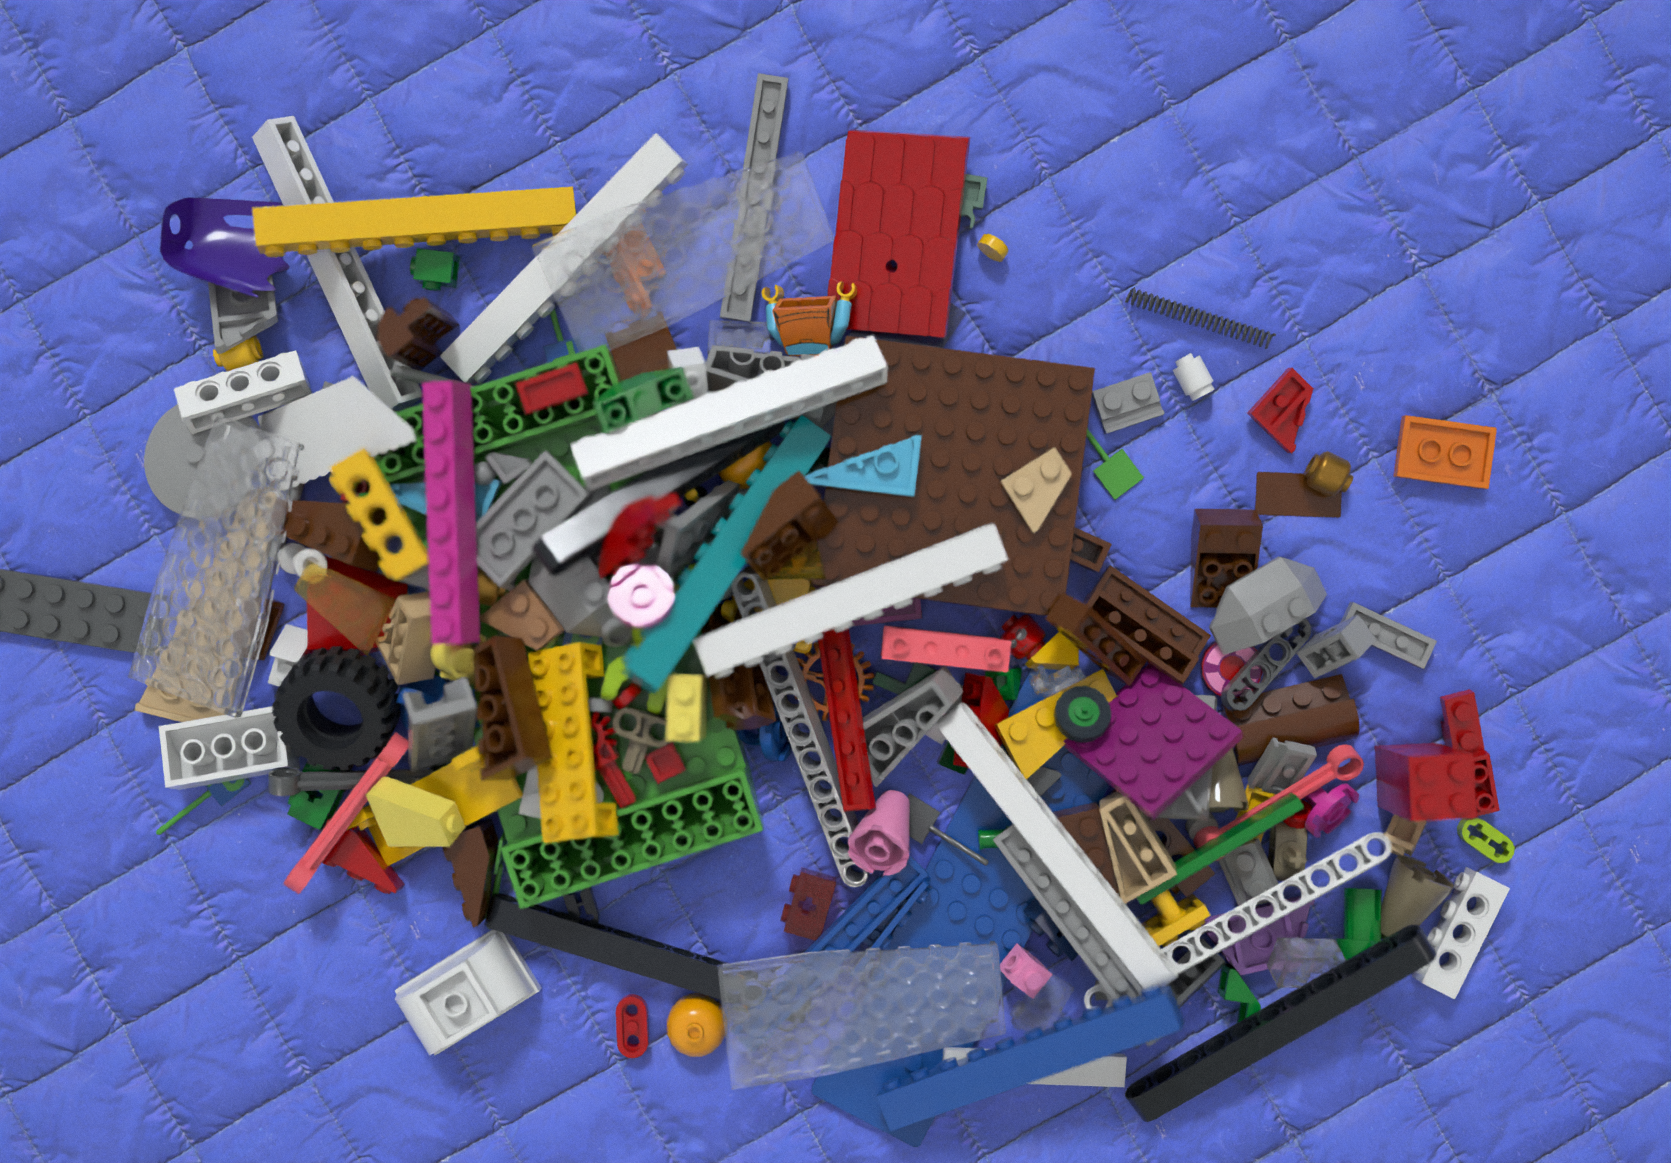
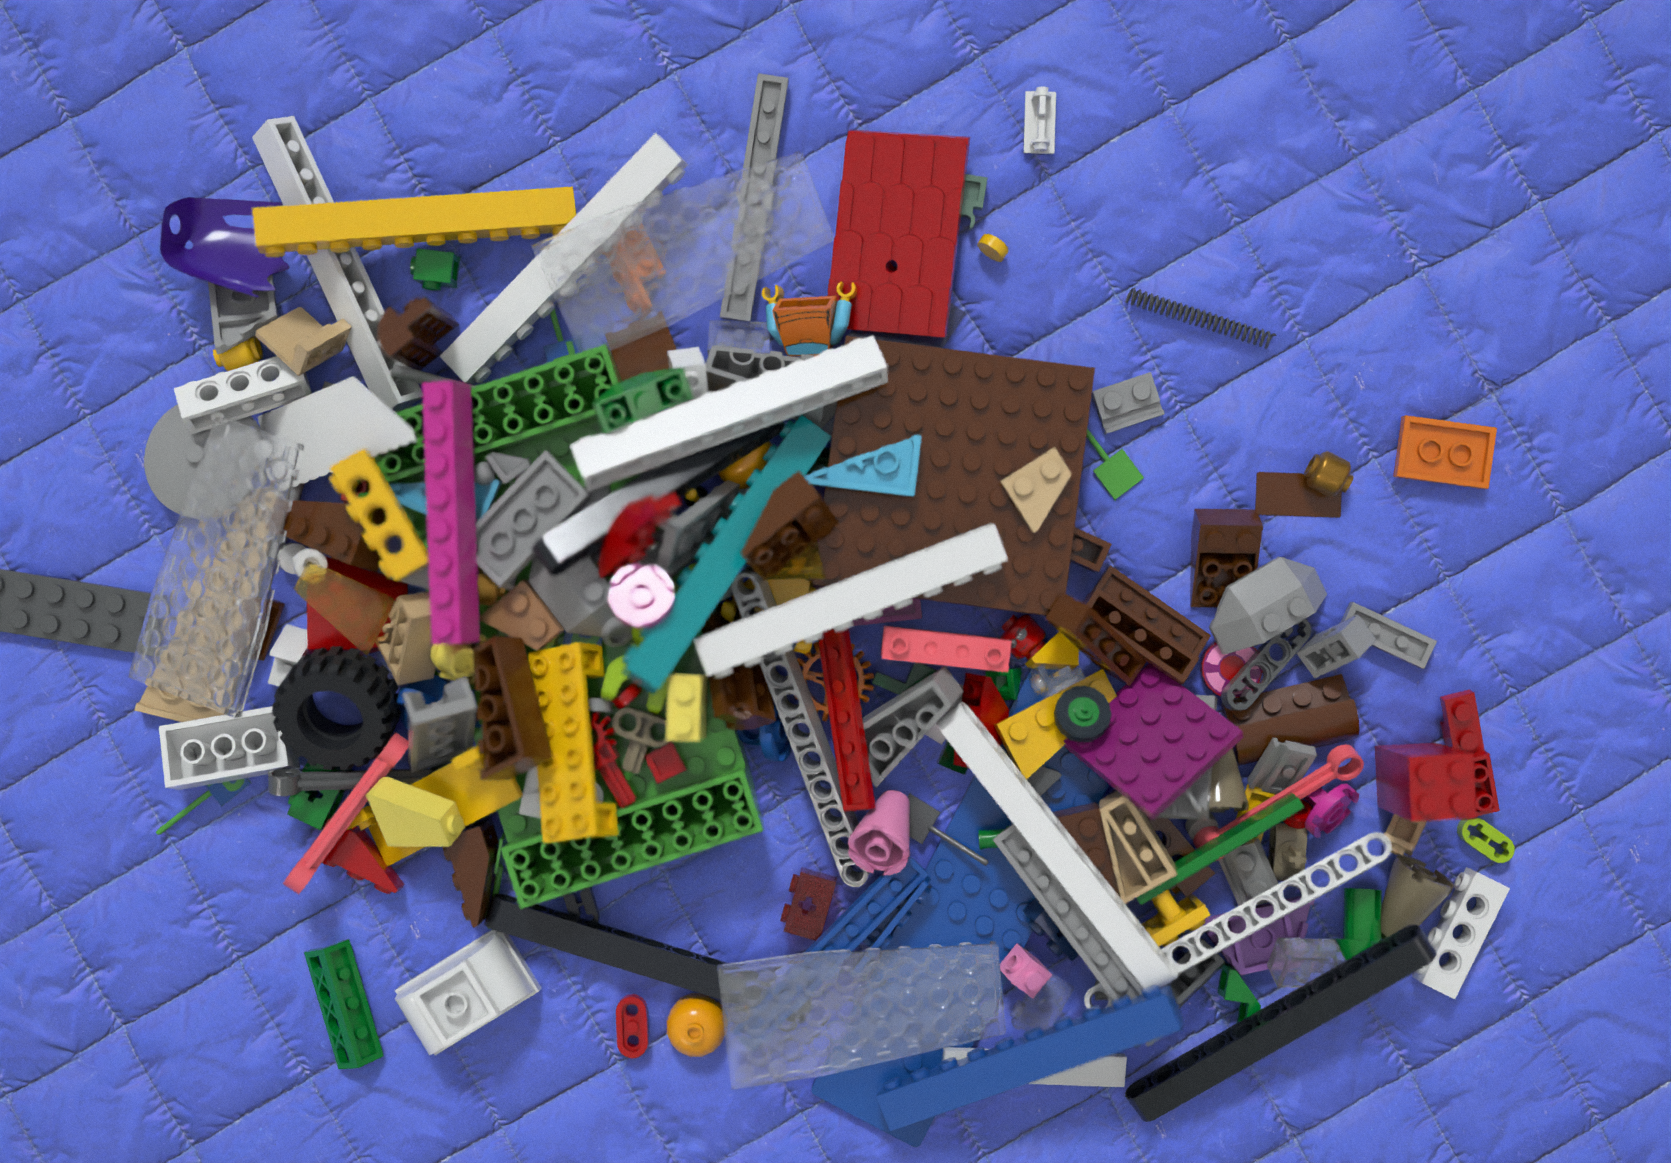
(302, 340): none -> tan bracket
(347, 1005): none -> green fence
(552, 388): red tile -> none
(1039, 121): none -> white hinge
(1193, 376): white brick -> none
(1283, 408): red wing -> none

